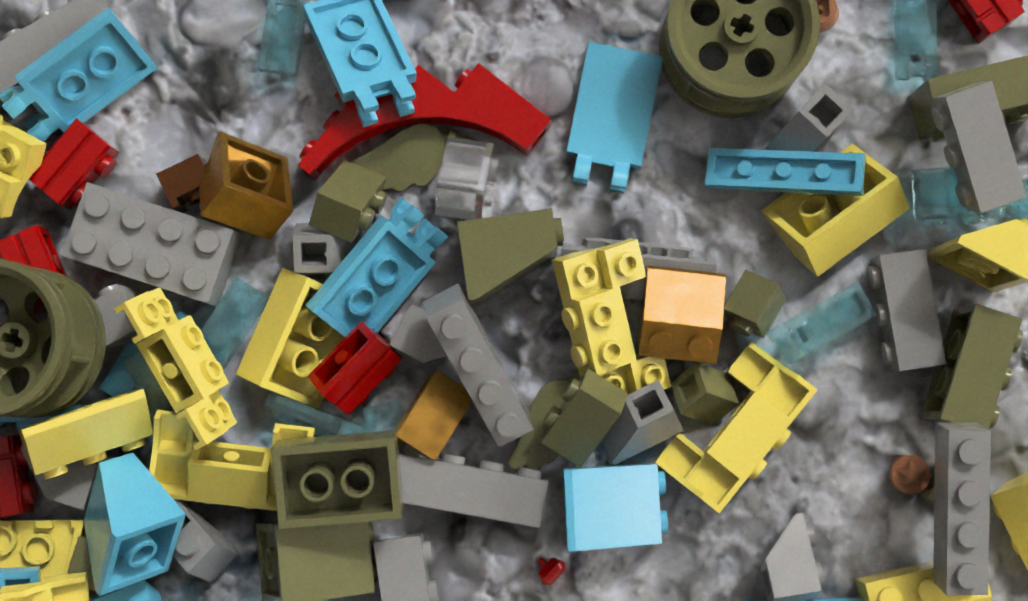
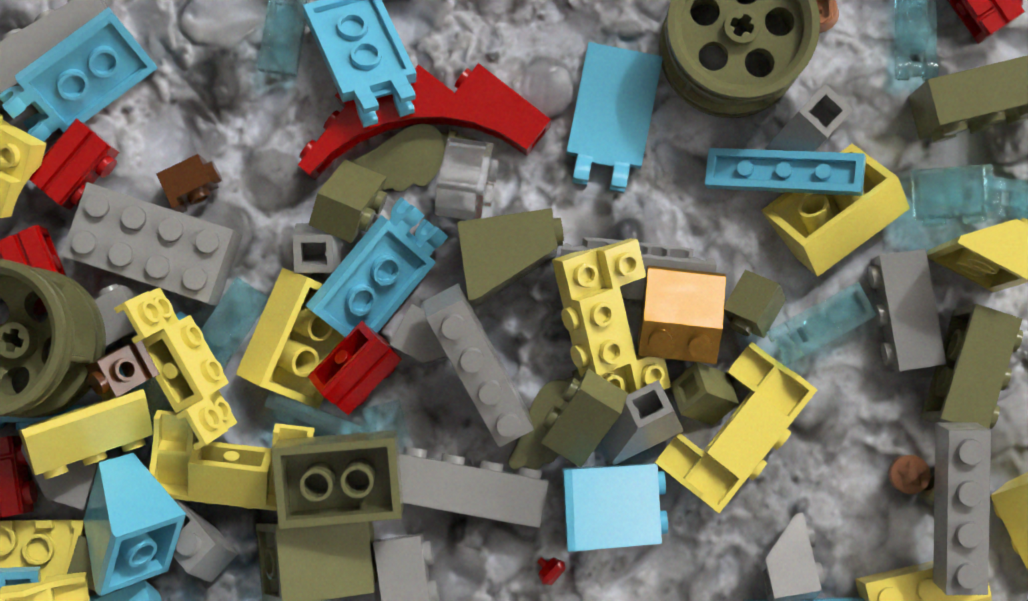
(133, 361): none -> brick
(246, 187): pearl gold slope -> none
(433, 415): pearl gold panel -> none
(978, 147): light grey brick -> none

